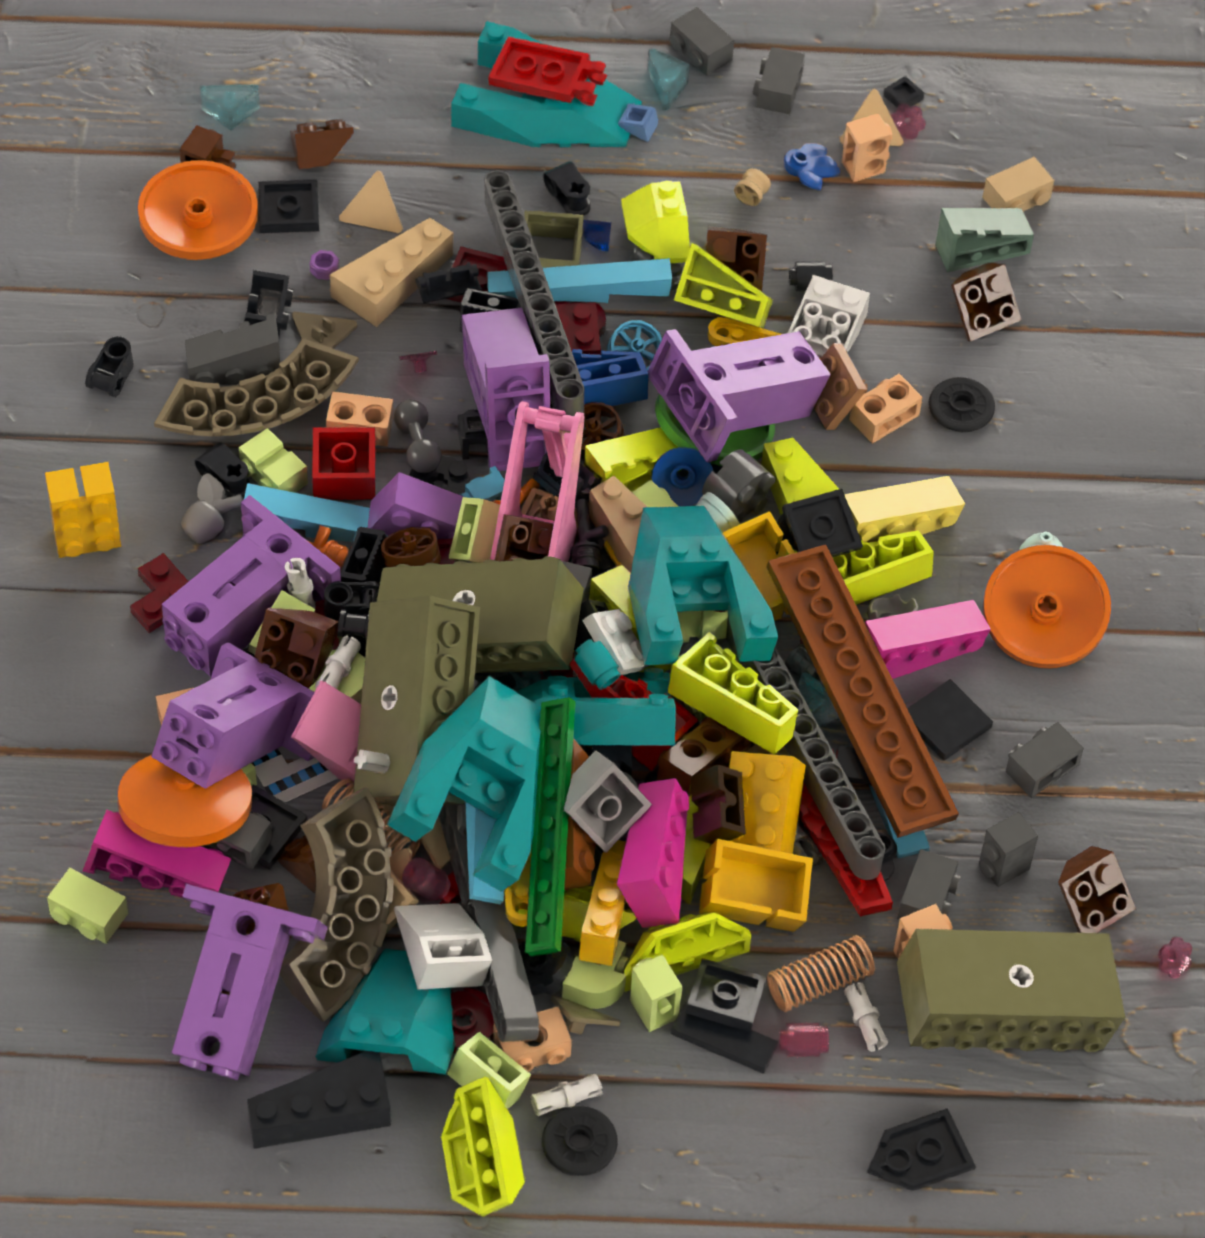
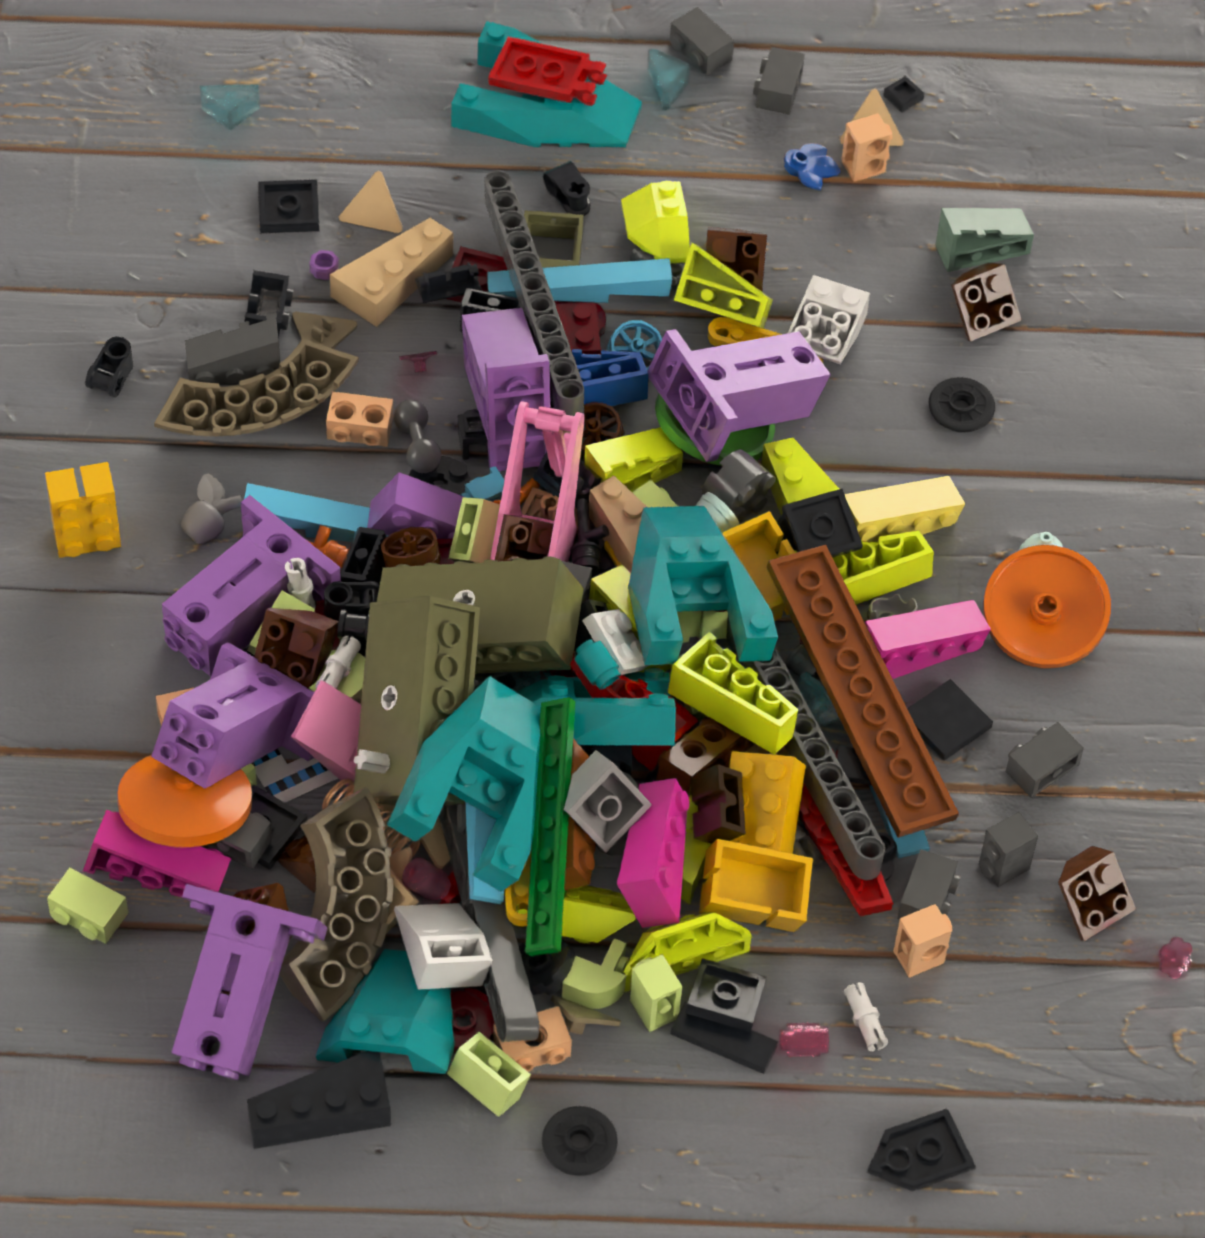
(164, 581): dark red plate -> none
(197, 210): orange dish -> none
(206, 146): reddish brown brick -> none
(225, 467): black piece -> none
(273, 465): yellowish green brick -> none
(319, 145): reddish brown slope -> none
(344, 463): red brick -> none
(481, 1149): neon yellow wedge -> none
(566, 1094): white pin -> none
(597, 233): clear blue tile -> none
(604, 911): yellow arch -> none
(639, 121): medium blue slope -> none
(686, 489): blue dish -> none
(752, 187): tan wheel -> none
(803, 272): black brick -> none
(842, 388): medium nougat plate -> none
(857, 961): light nougat piece -> none
(886, 408): light nougat brick -> none
(908, 128): clear pink plant -> none
(1010, 990): olive piece -> none
(1019, 186): tan brick -> none

